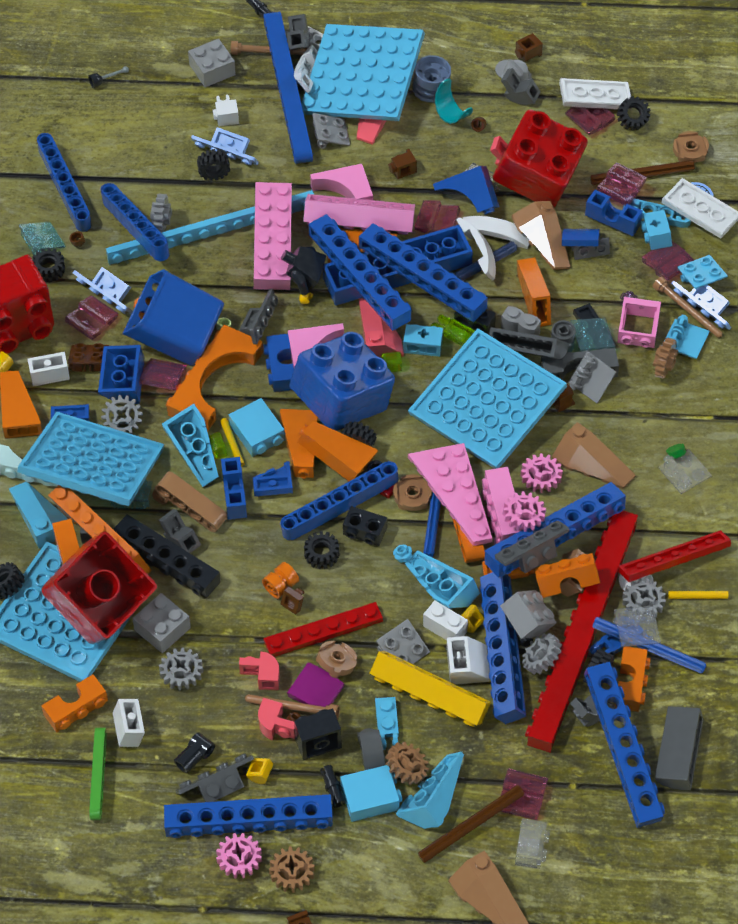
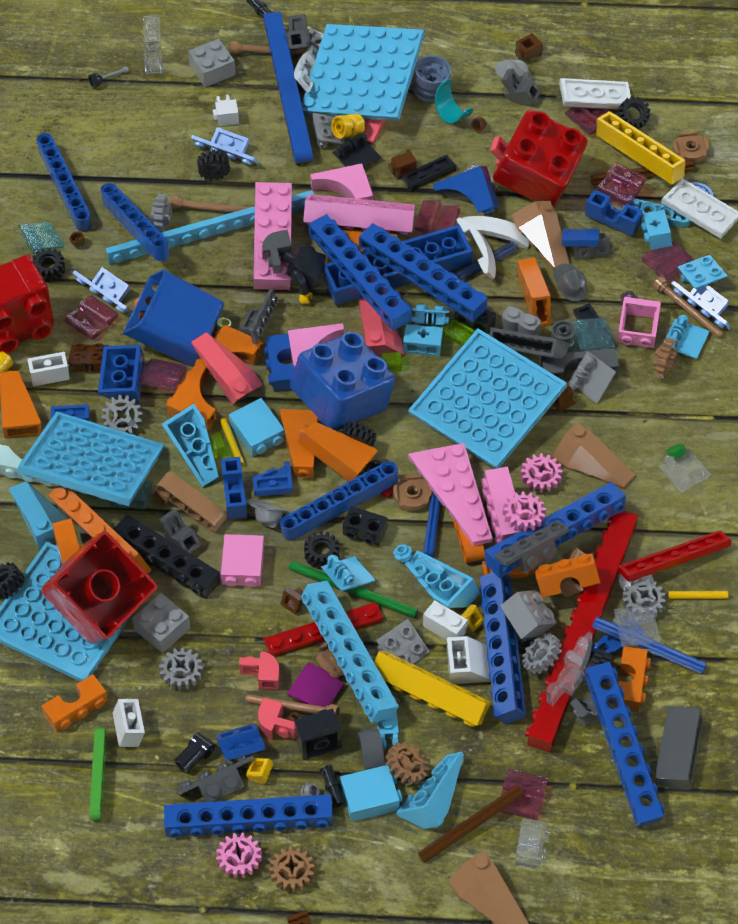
(152, 44): none -> clear slope
(178, 203): none -> medium nougat piece
(229, 371): none -> coral wedge
(240, 741): none -> blue slope
(242, 560): none -> bright pink brick
(266, 512): none -> light grey piece
(273, 247): none -> dark grey brick
(280, 579): orange wheel -> none
(310, 789): none -> light grey plate
(347, 125): none -> yellow wheel
(347, 572): none -> medium azure hinge
(349, 651): none -> medium azure brick
(356, 152): none -> black hinge
(357, 591): none -> green piece
(428, 172): none -> black tile
(440, 311): none -> medium azure hinge
(570, 282): none -> dark grey piece
(574, 668): none -> clear slope
(640, 147): none -> yellow brick

